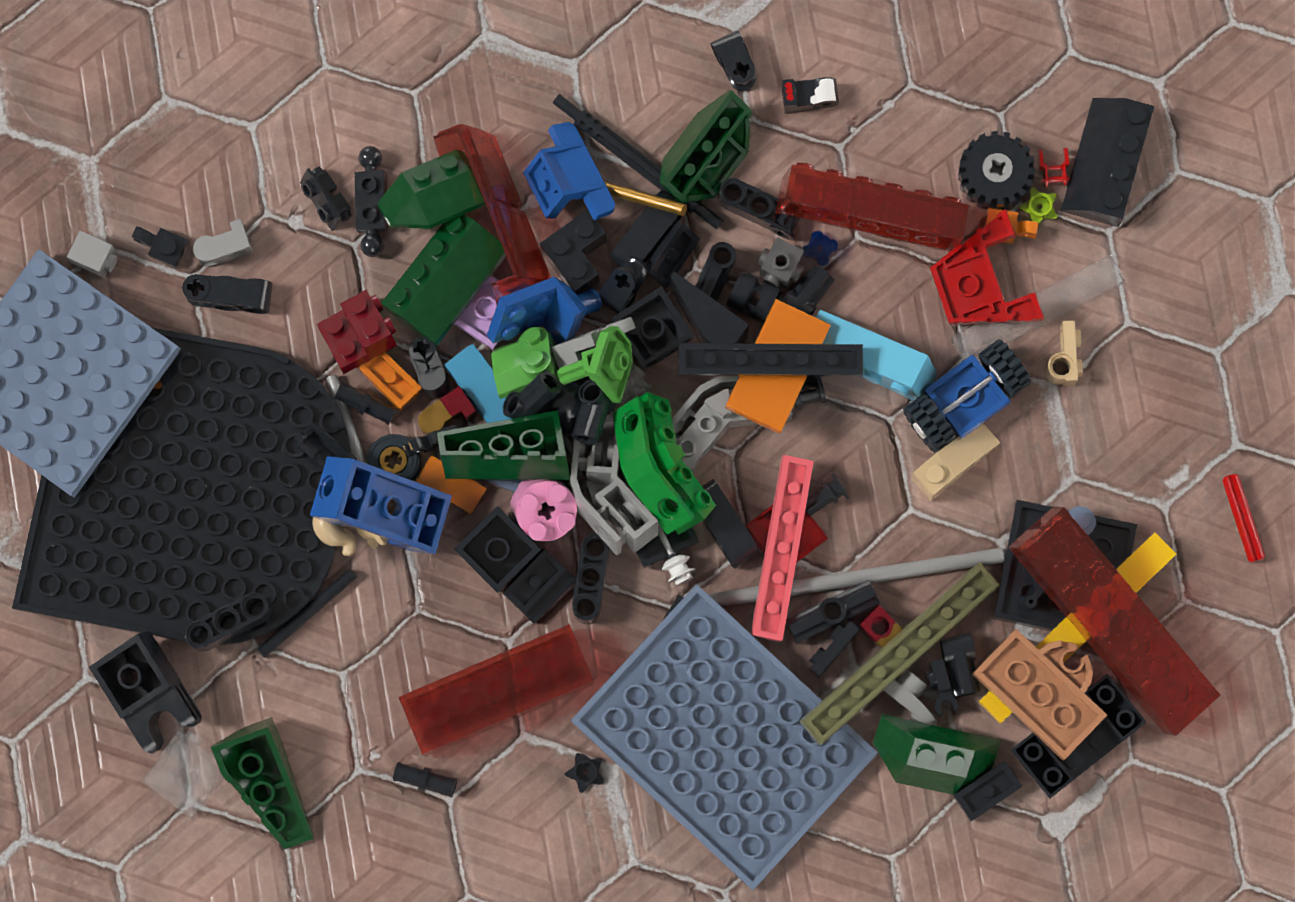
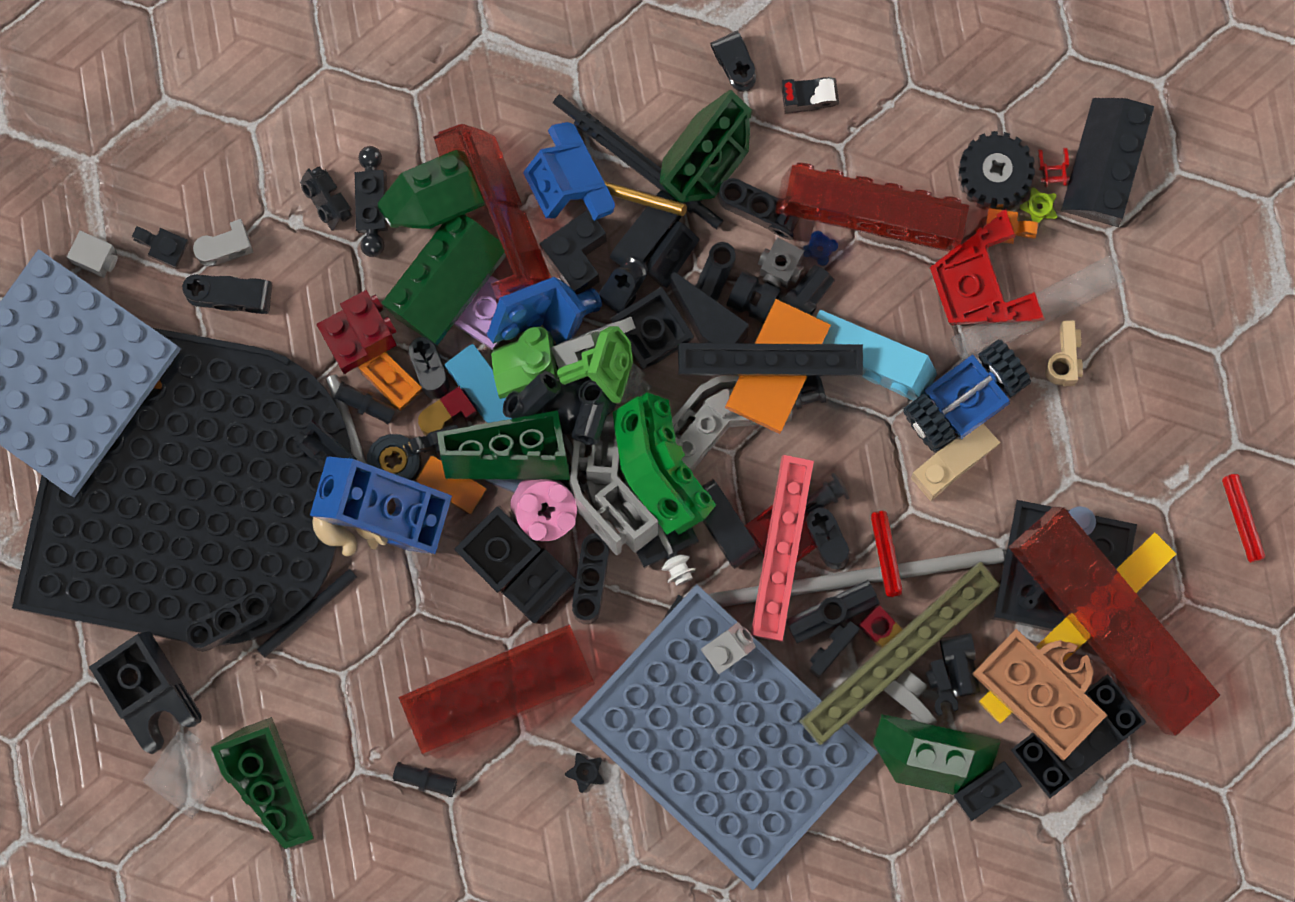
(729, 647): none -> light grey bracket
(822, 525): none -> black piece
(886, 553): none -> red axle

